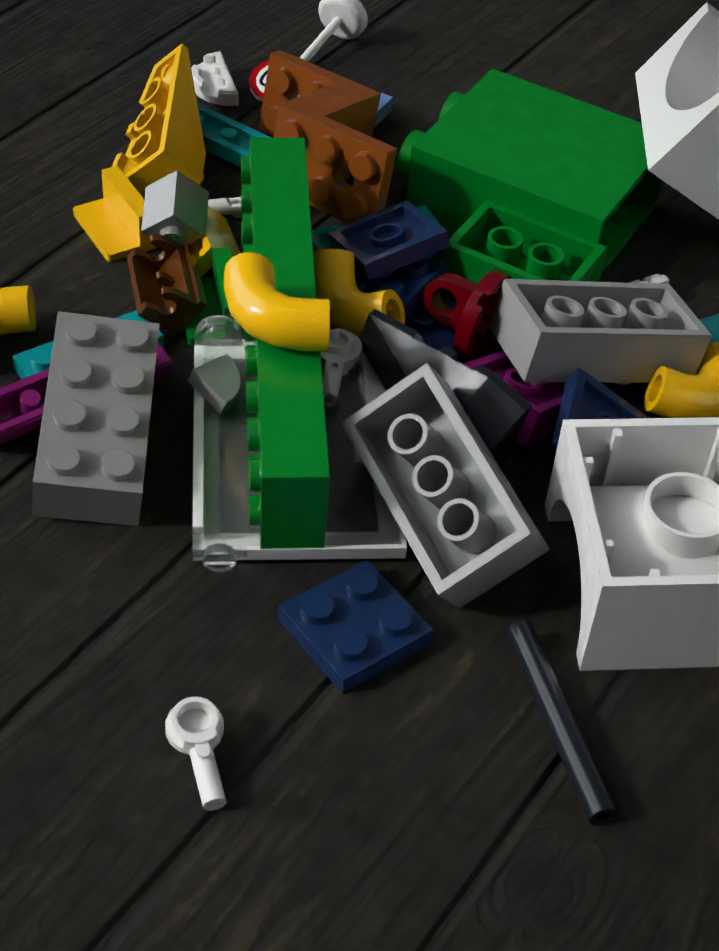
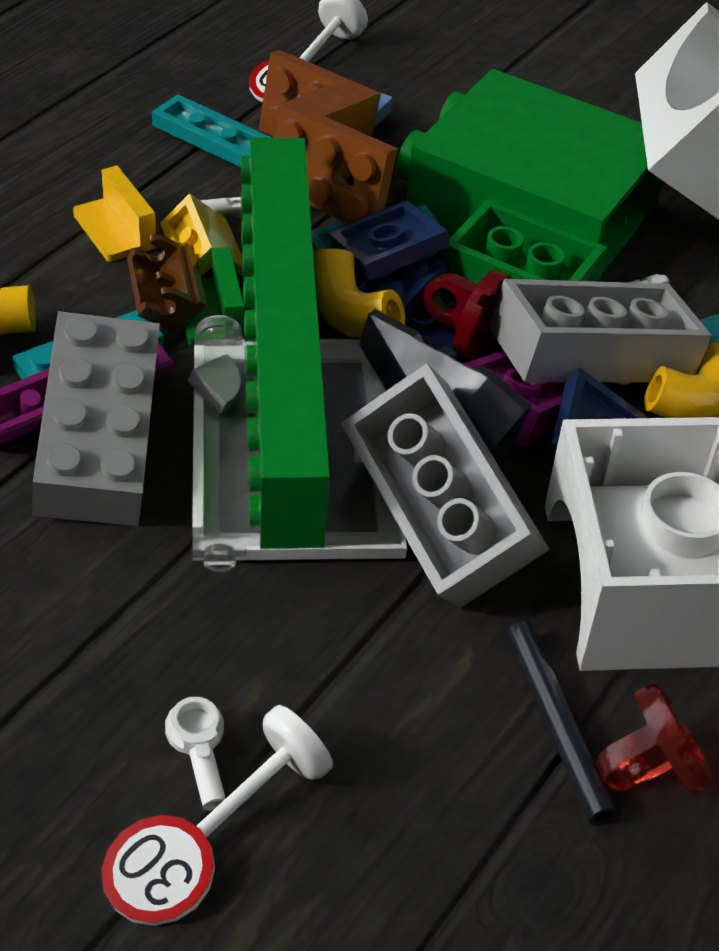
(167, 864): none -> white piece
(168, 129): yellow wedge -> none
(175, 209): light grey brick -> none
(214, 81): white plate -> none
(269, 314): yellow cylinder -> none
(341, 357): white plate -> none
(355, 625): dark blue plate -> none
(655, 749): none -> clear red tile

